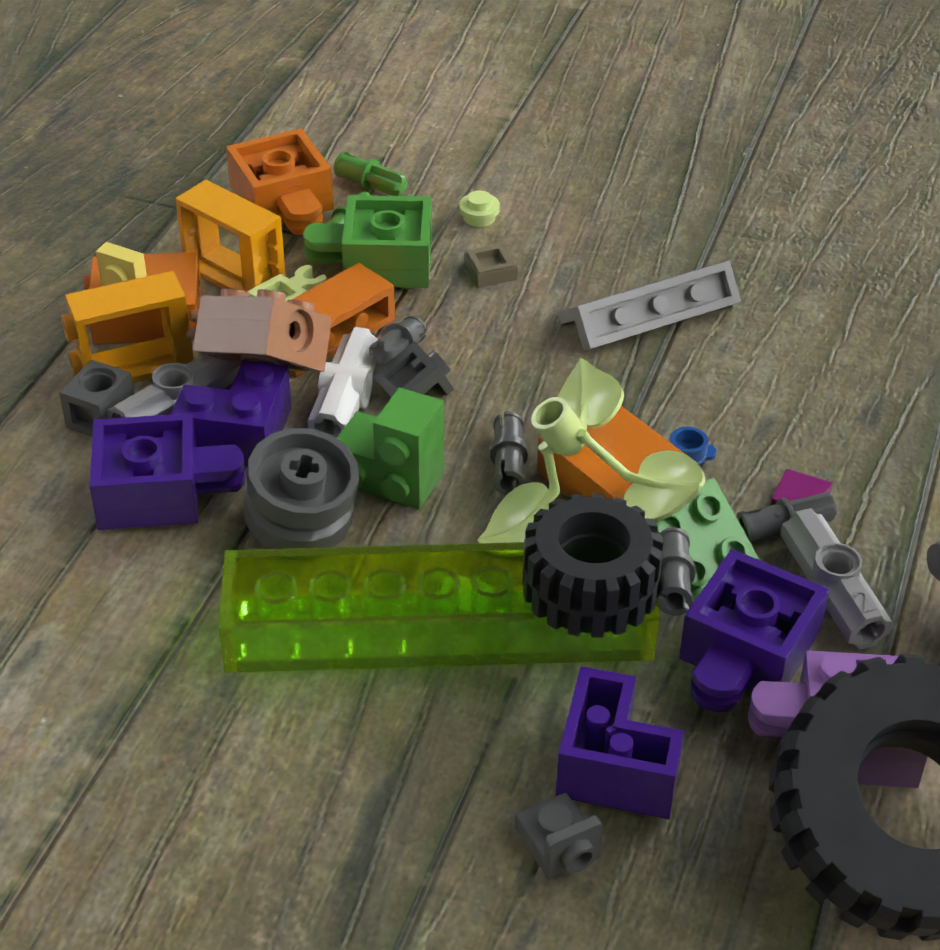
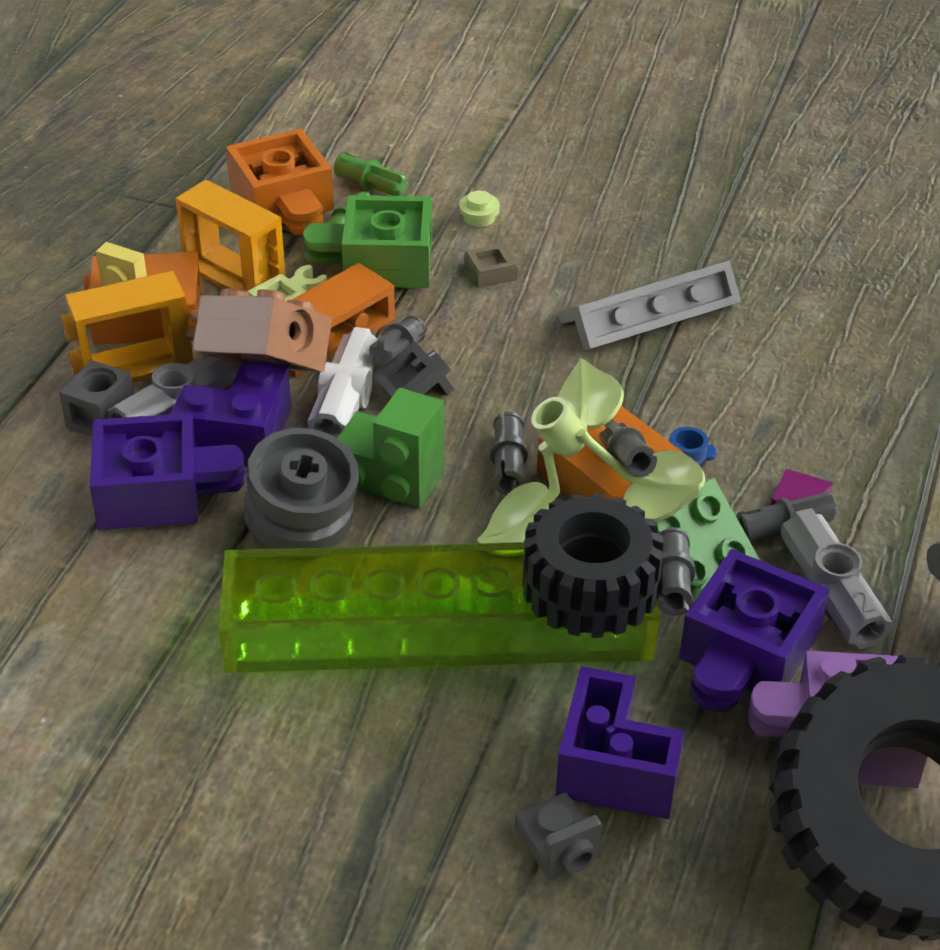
(629, 448): none -> dark grey axle

